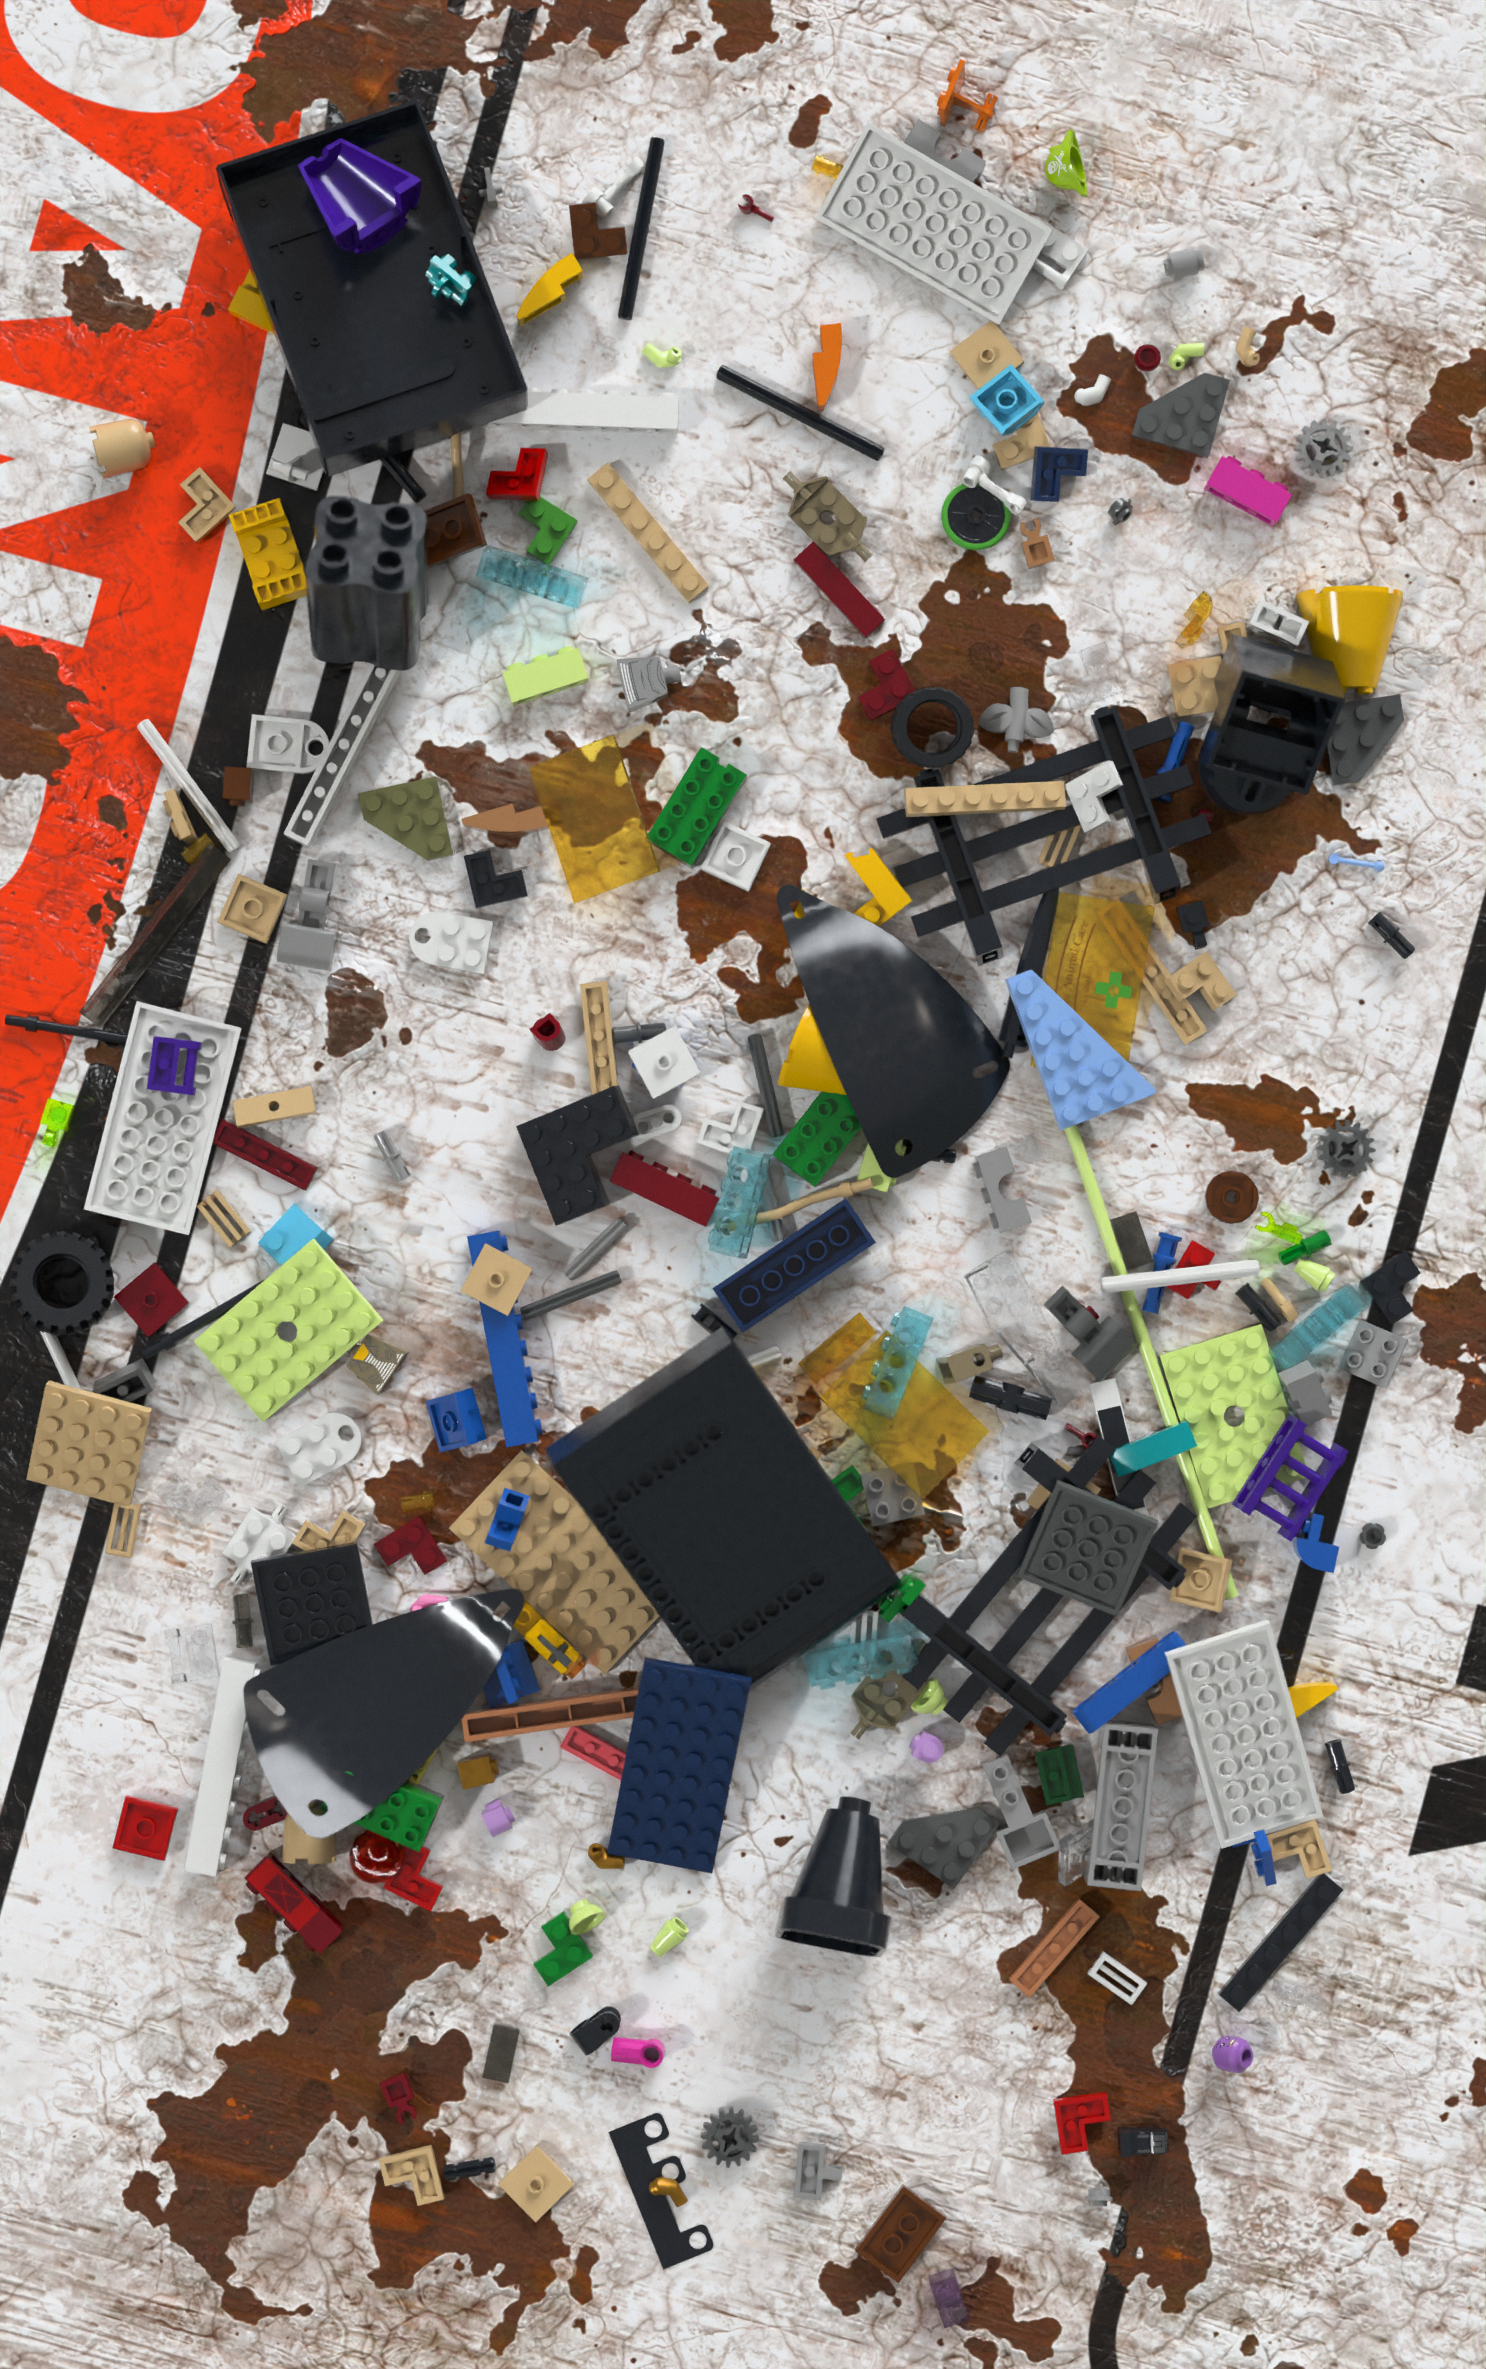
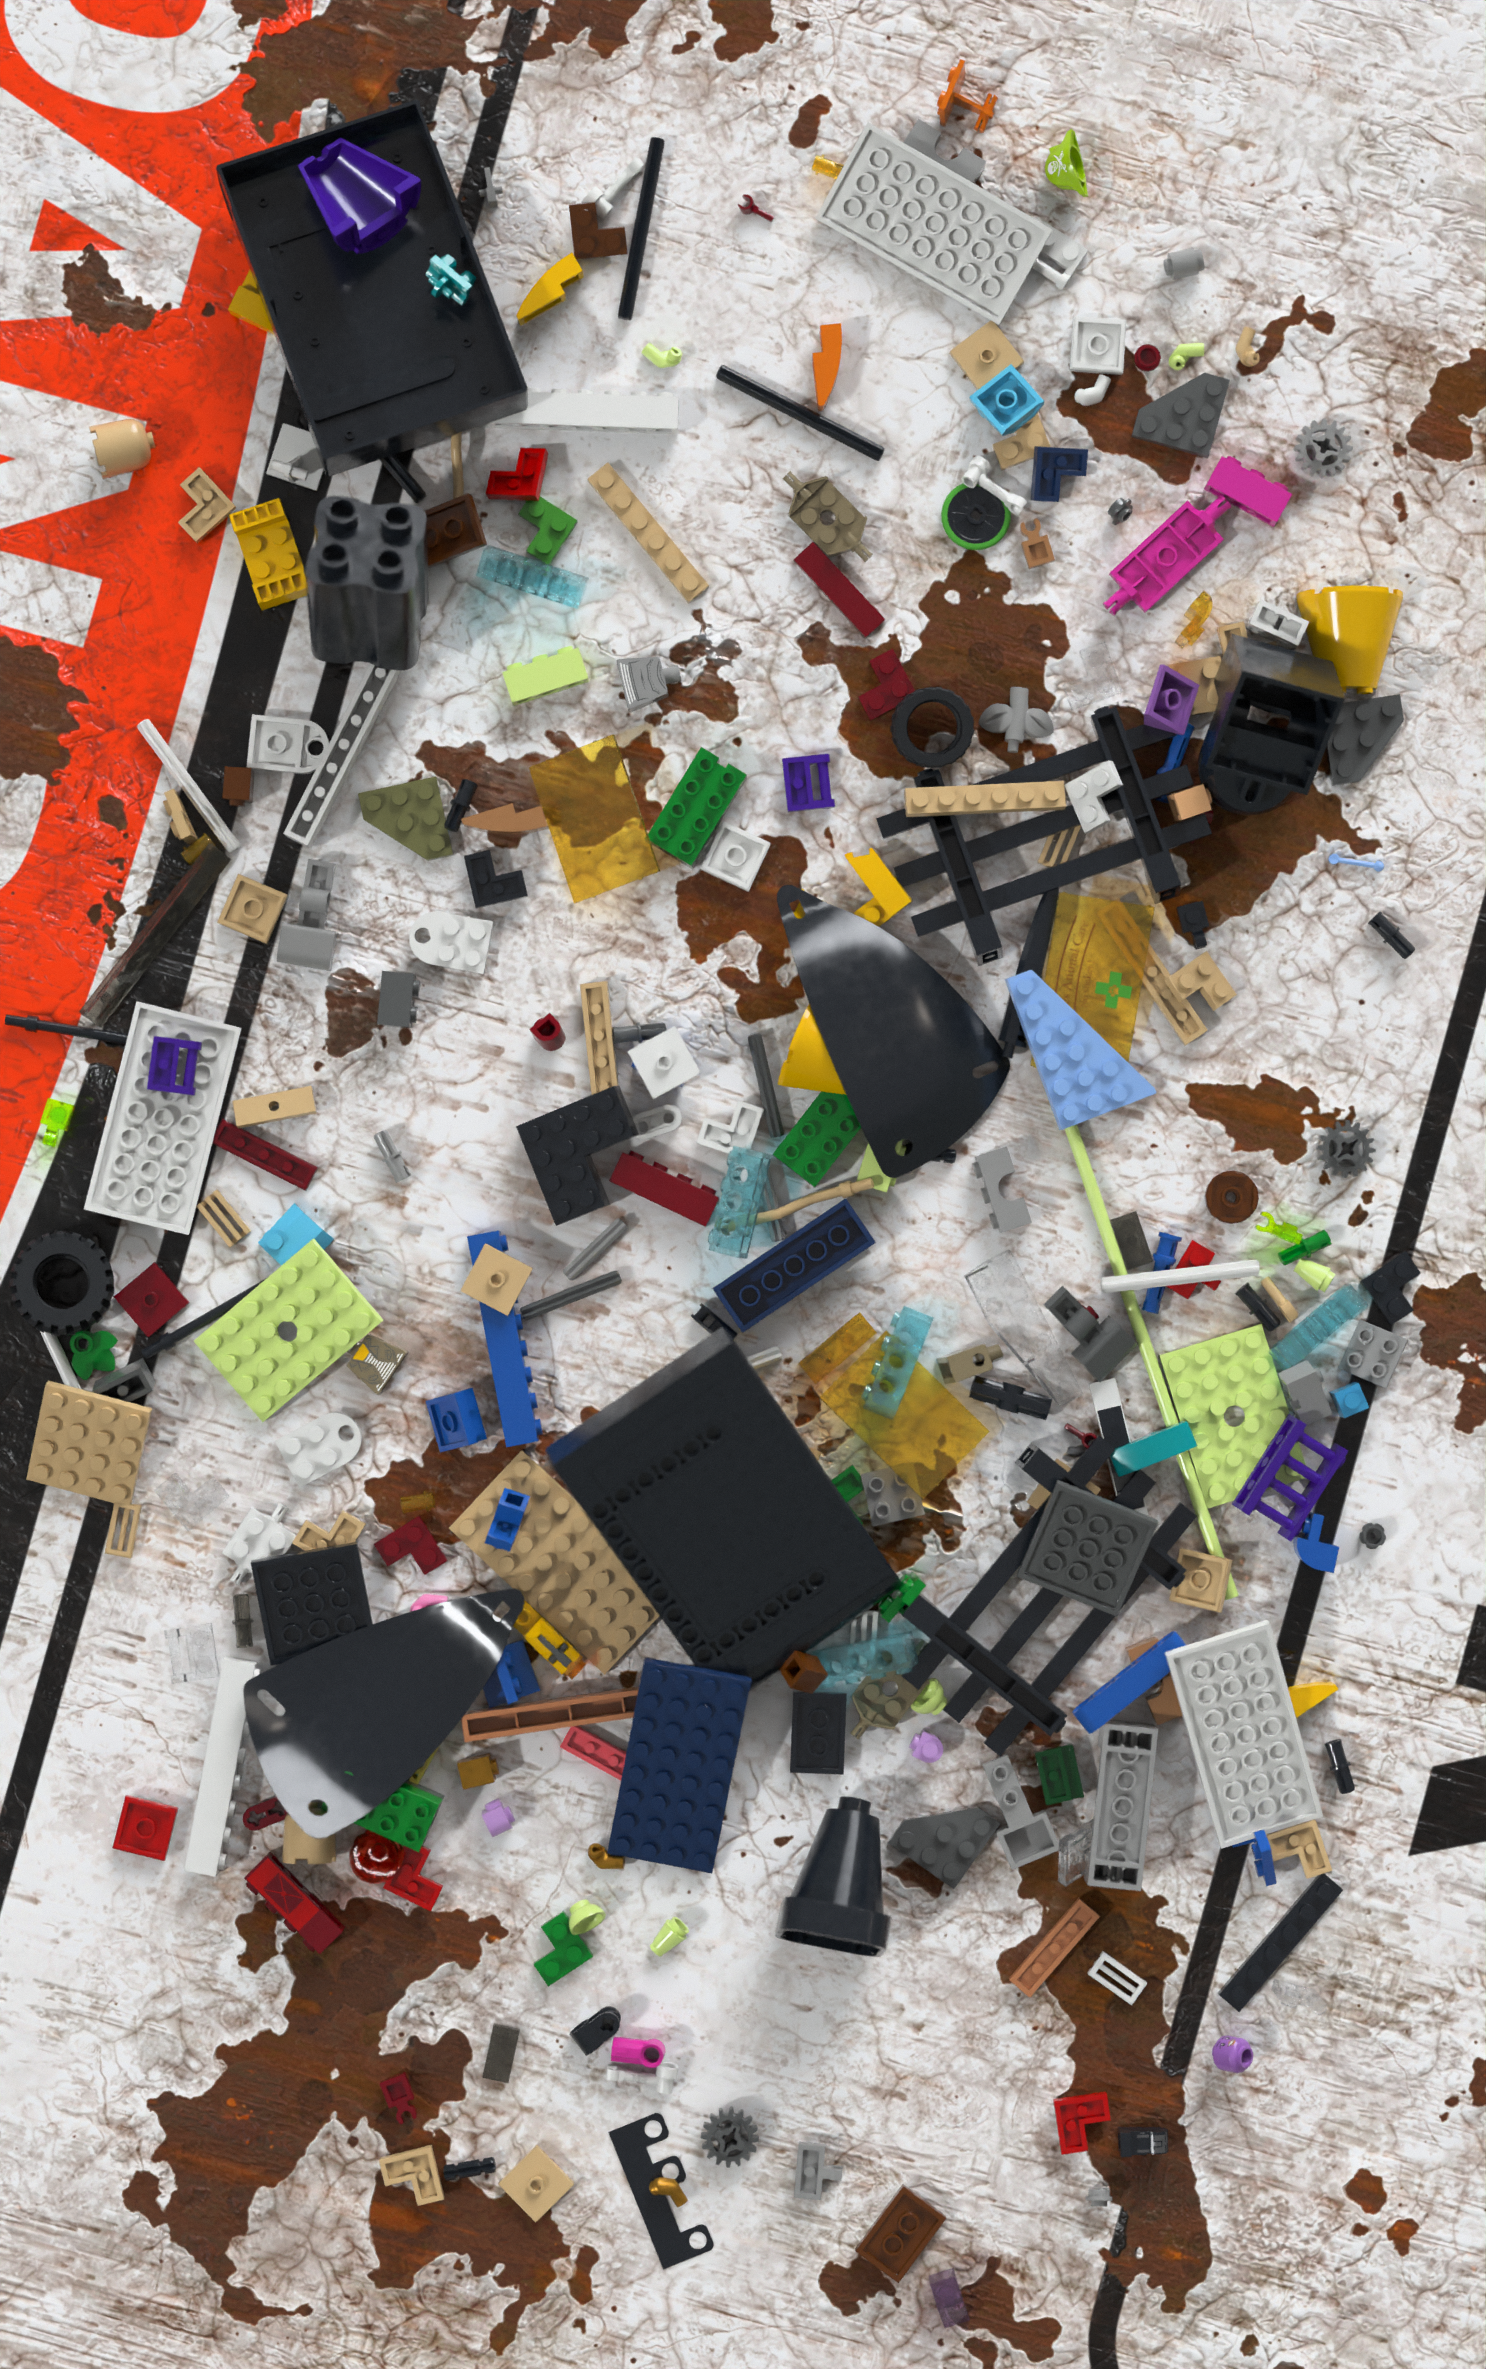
(96, 1355): none -> green plate
(397, 999): none -> dark grey brick
(460, 805): none -> black axle
(664, 2076): none -> white brick
(799, 784): none -> dark purple plate
(803, 1672): none -> reddish brown brick
(818, 1732): none -> black plate
(1097, 345): none -> white plate
(1166, 556): none -> dark pink plate
(1170, 701): none -> medium lavender slope
(1190, 802): none -> light nougat brick
(1349, 1399): none -> dark azure brick

